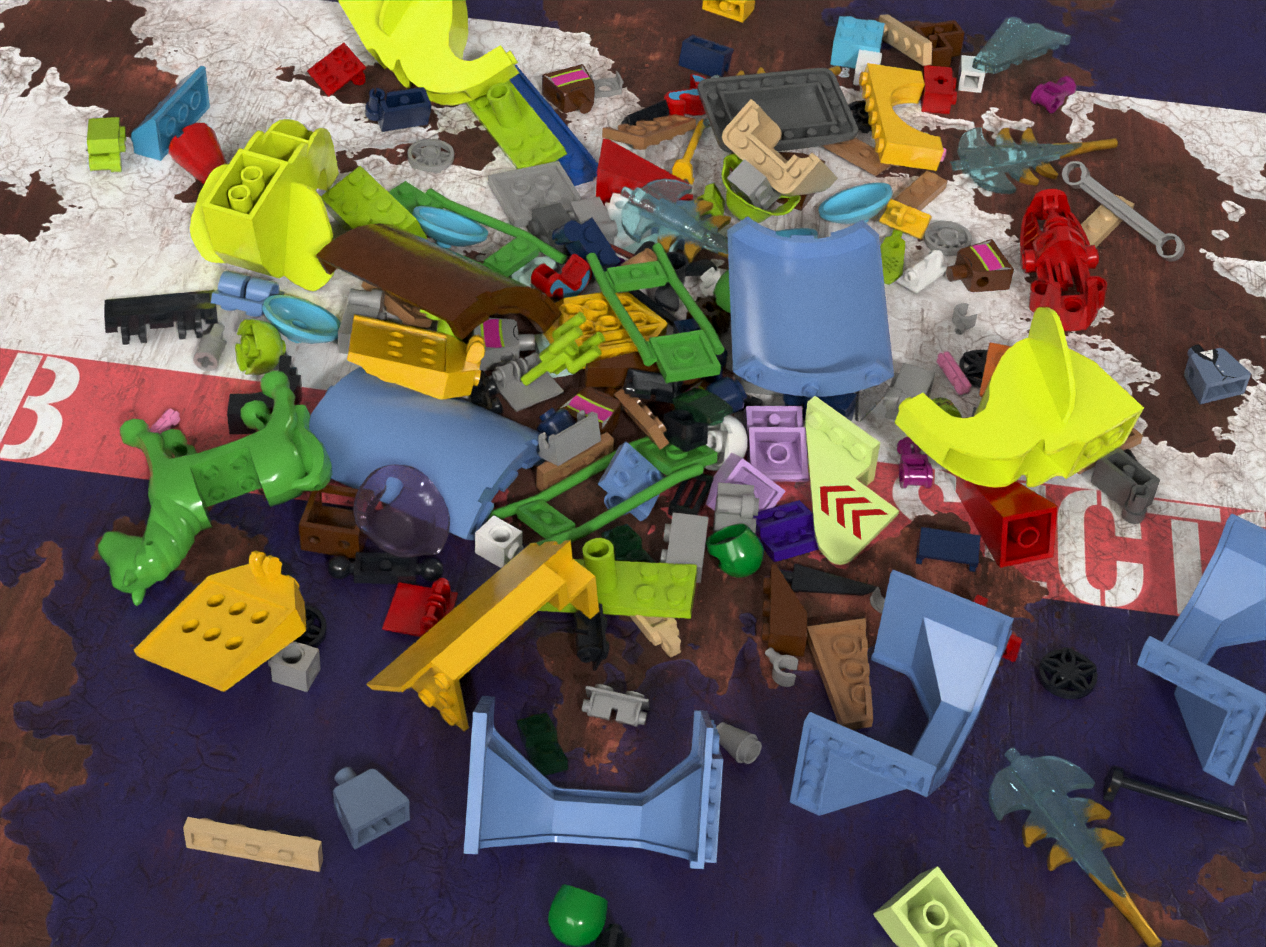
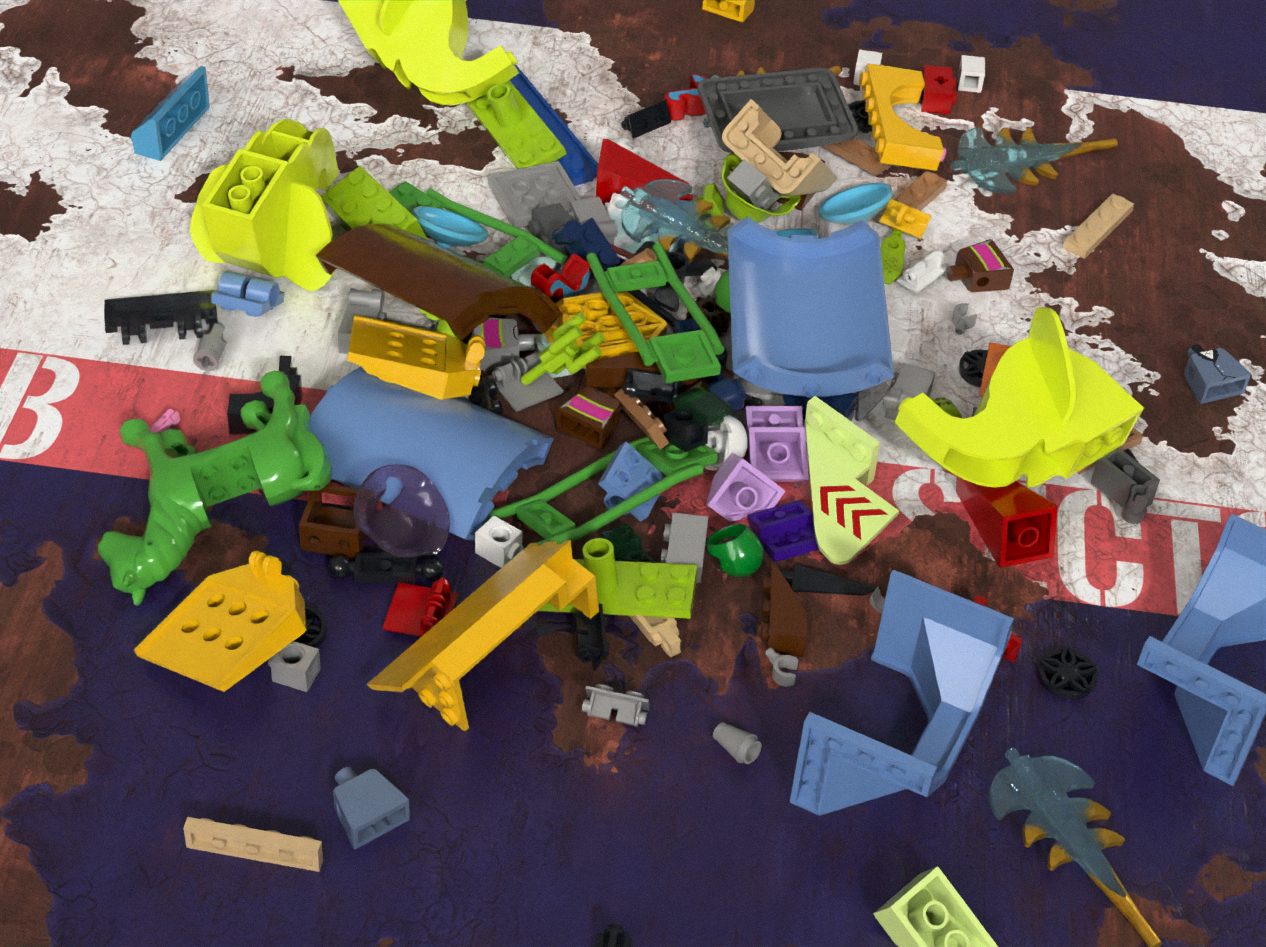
(106, 143): lime hinge -> none
(197, 151): red cone -> none
(259, 347): lime cylinder -> none
(301, 319): medium azure dish -> none
(337, 70): red hinge -> none
(400, 109): dark blue hinge -> none
(405, 311): medium nougat plate -> none
(430, 155): light grey wheel -> none
(519, 806): medium blue panel -> none
(541, 744): clear green slope -> none
(550, 474): medium nougat plate -> none
(555, 421): dark blue head -> none
(569, 89): reddish brown torso -> none
(571, 440): light grey hinge -> none
(577, 916): green helmet -> none
(614, 83): light grey piece -> none
(650, 132): medium nougat wing -> none
(683, 168): yellow piece -> none
(685, 509): black tile -> none
(705, 56): dark blue hinge -> none
(735, 506): light grey hinge -> none
(844, 669): medium nougat wing -> none
(855, 35): medium azure piece -> none
(906, 40): tan plate -> none
(913, 466): magenta connector -> none
(946, 41): reddish brown brick -> none
(947, 237): light grey wheel -> none
(948, 547): dark blue hinge -> none
(954, 373): bright pink axle -> none
(1017, 41): clear light blue wing -> none
(1053, 95): magenta connector -> none
(1061, 253): red piece -> none
(1115, 780): black piece -> none
(1123, 211): light grey piece -> none

